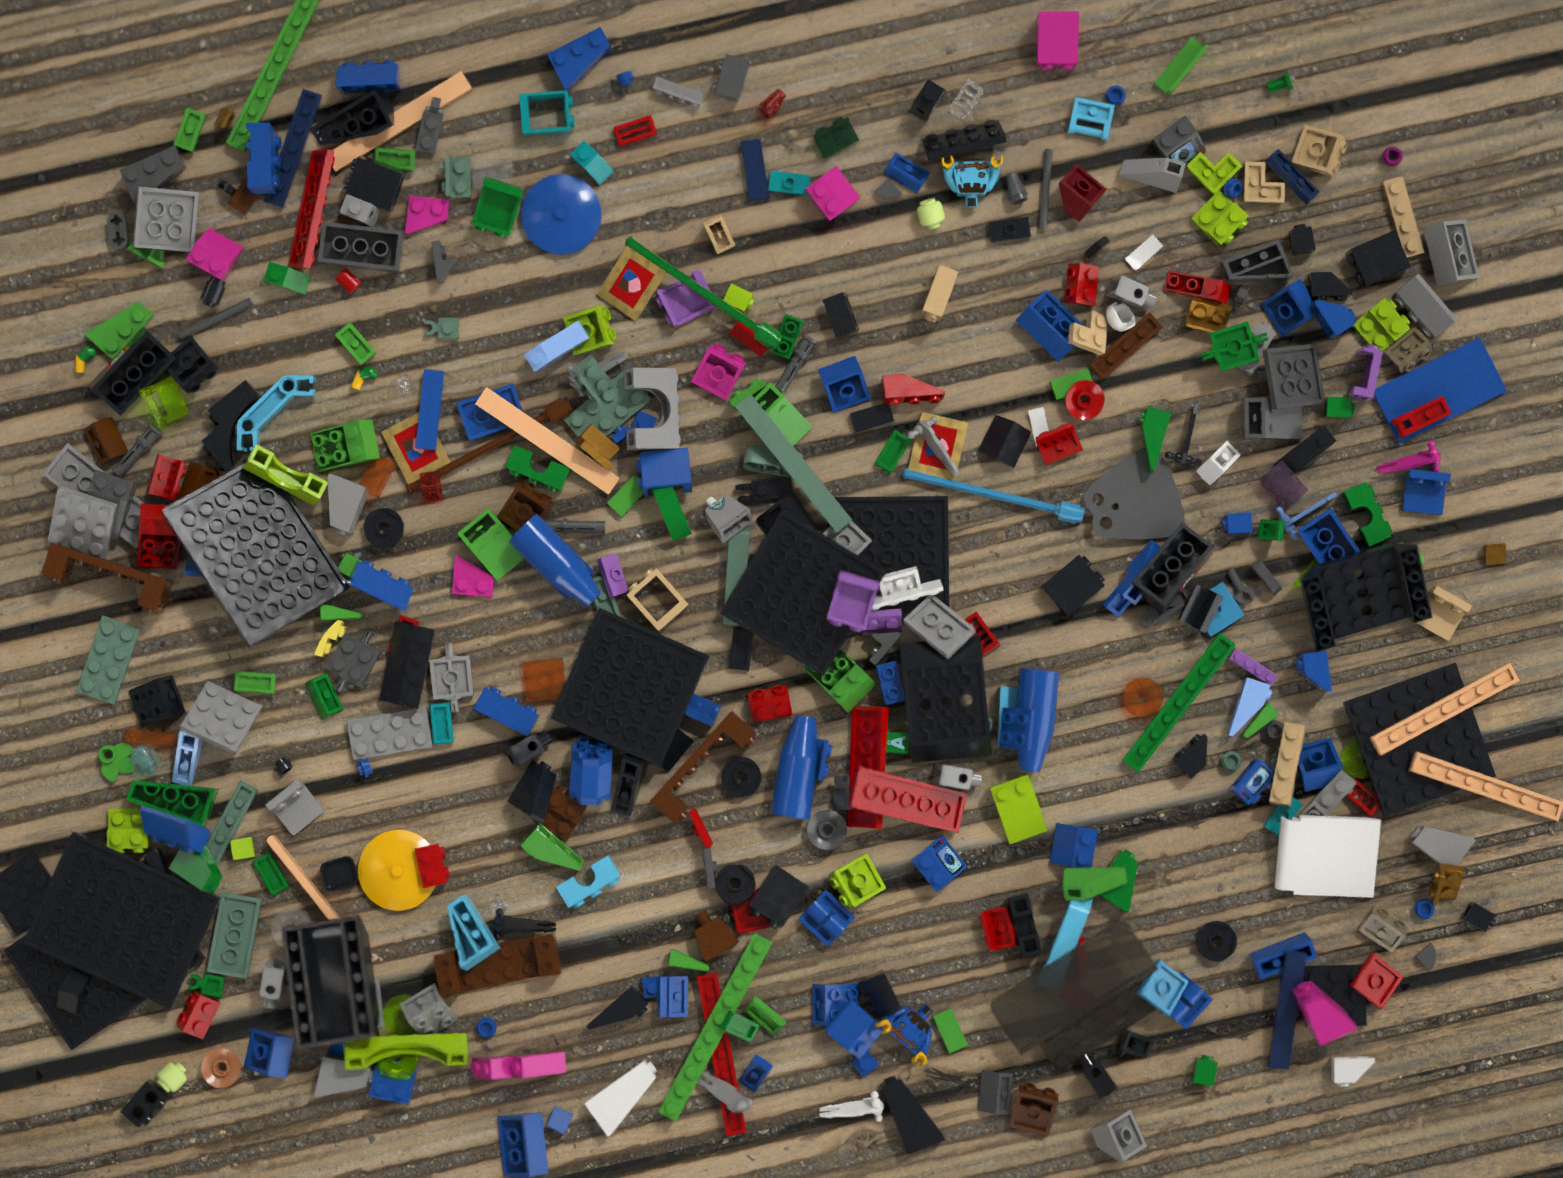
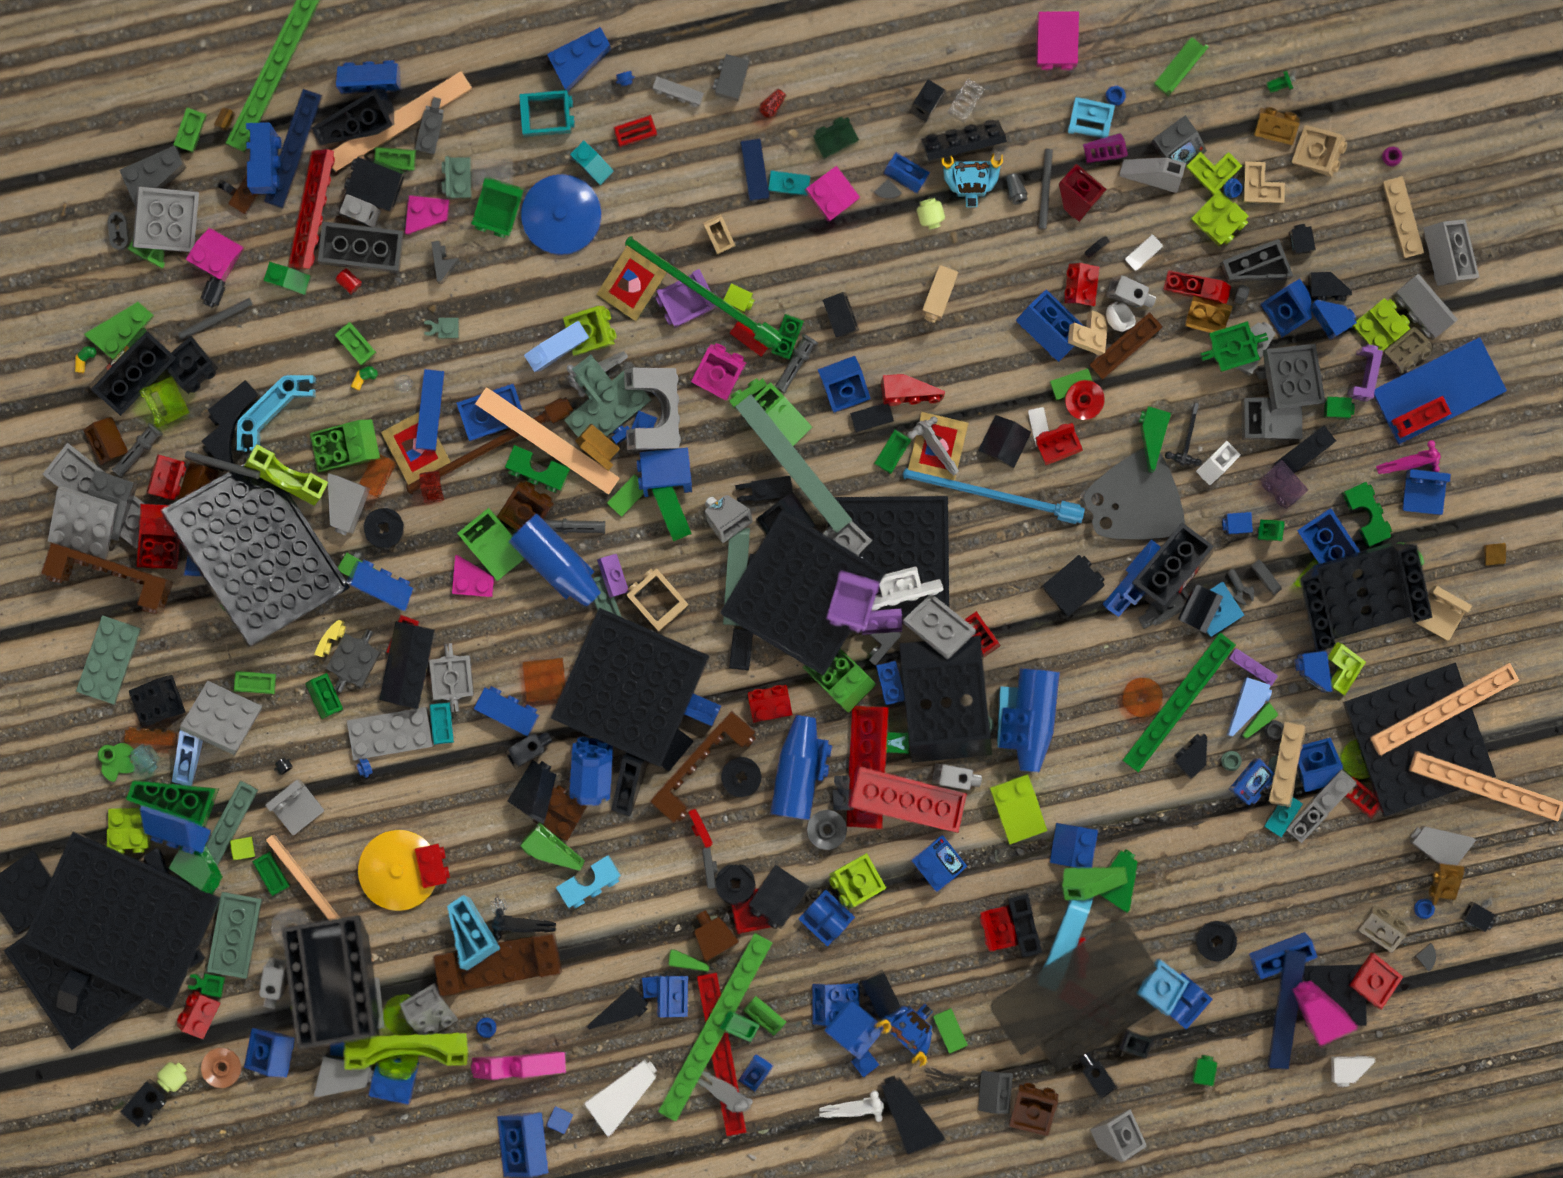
(222, 464): none -> dark grey bar
(333, 613): bright green slope -> none
(339, 873): black piece -> none
(762, 460): sand green beam -> none
(1009, 229): black plate -> none
(1103, 143): none -> magenta slope
(1277, 125): none -> pearl gold bracket
(1289, 526): medium blue piece -> none
(1292, 176): dark blue tile -> none
(1328, 855): white piece -> none
(1348, 666): none -> lime plate
(1378, 259): black brick -> none

